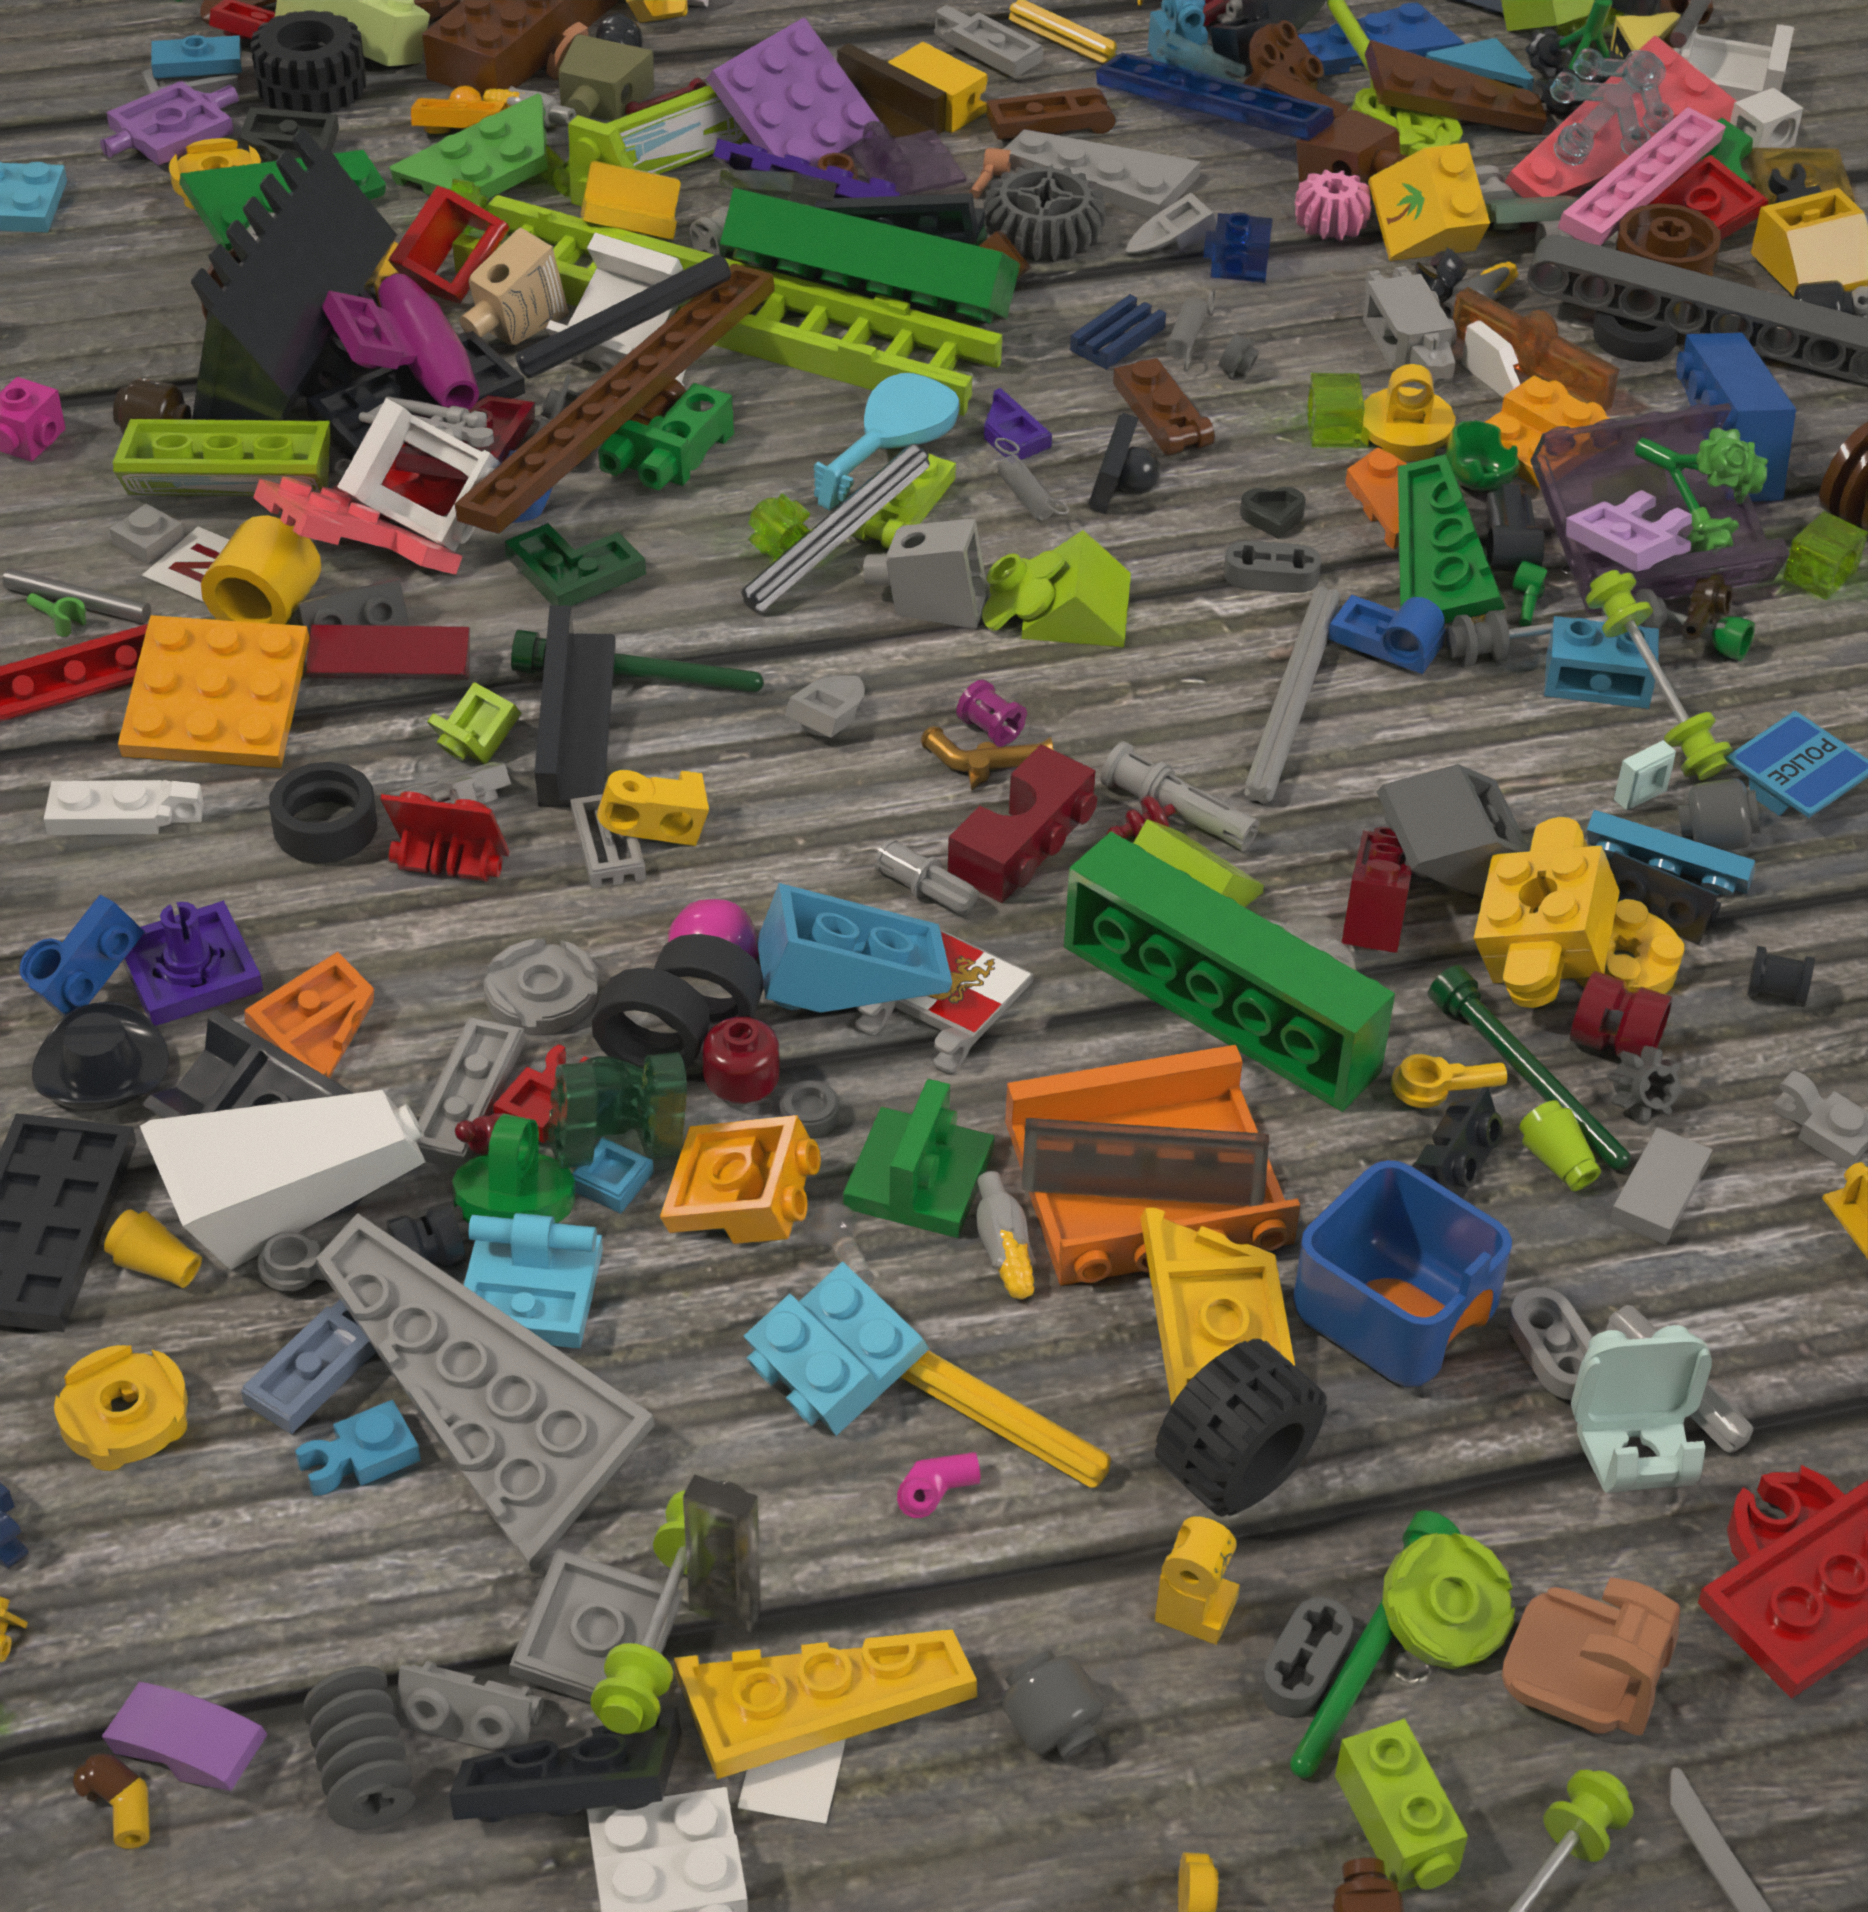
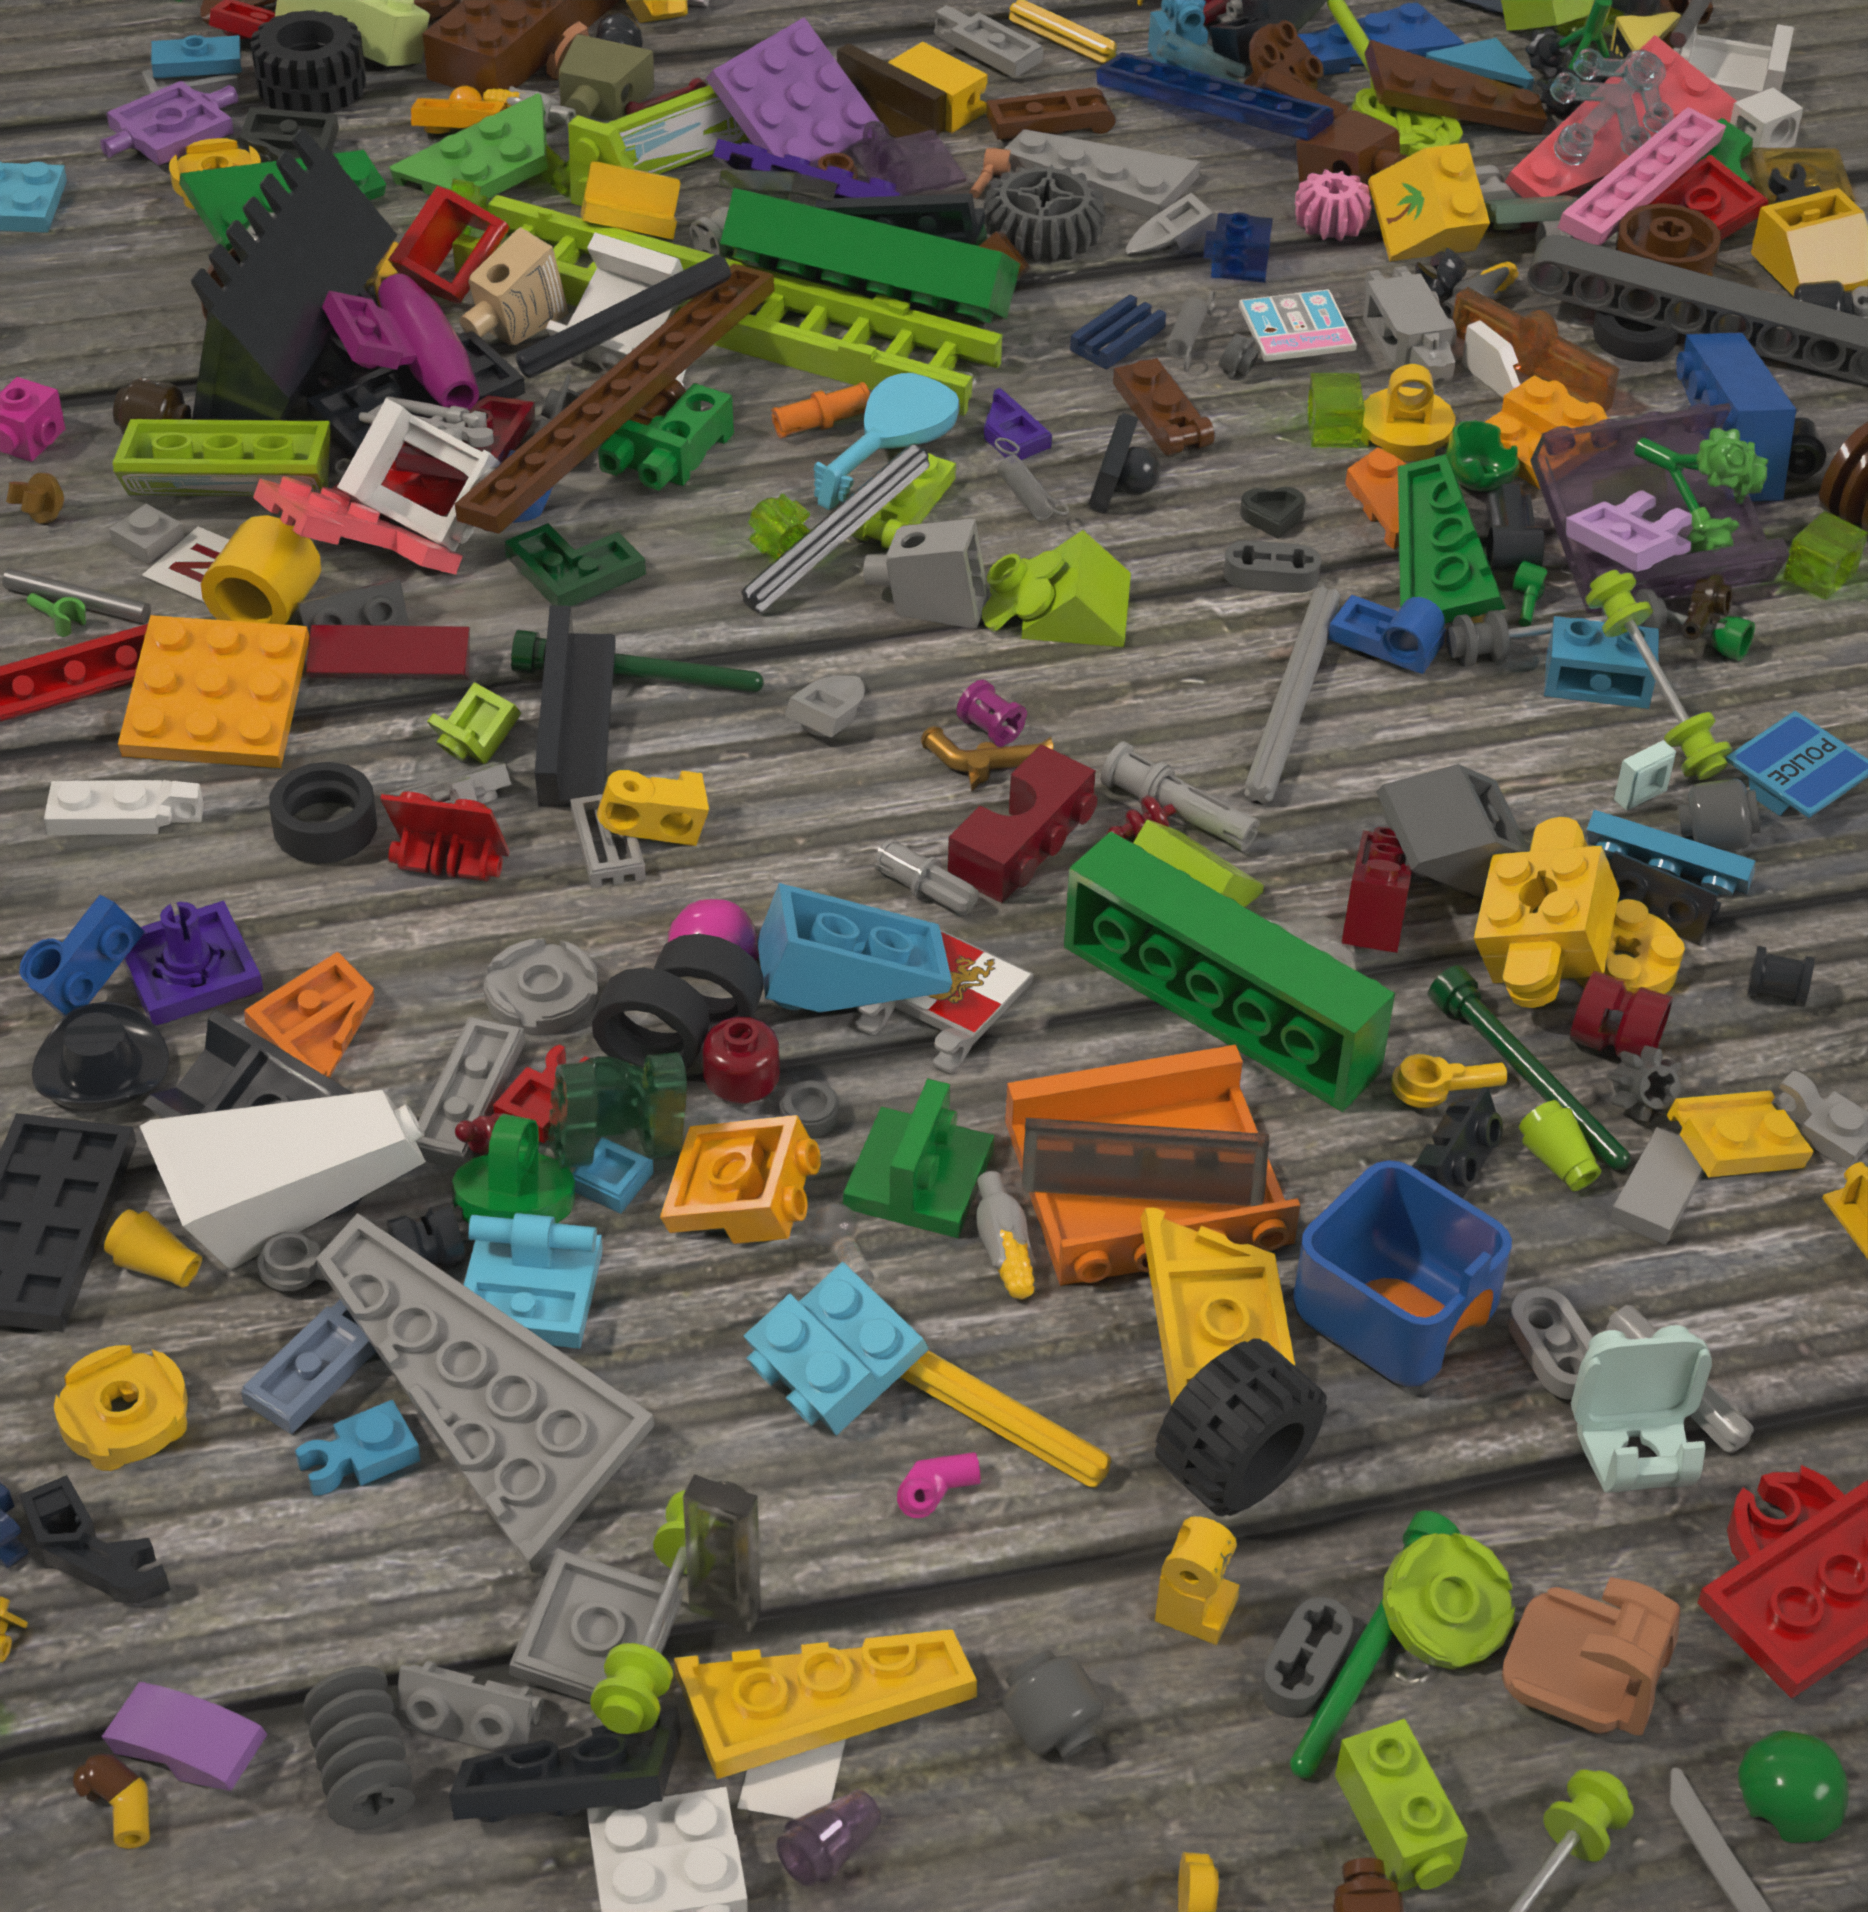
(39, 497): none -> pearl gold plate
(105, 1566): none -> black piece
(820, 410): none -> orange pin
(826, 1837): none -> clear purple cone
(1297, 325): none -> piece
(1739, 1134): none -> yellow plate
(1794, 1785): none -> green hair
(1806, 451): none -> black cone

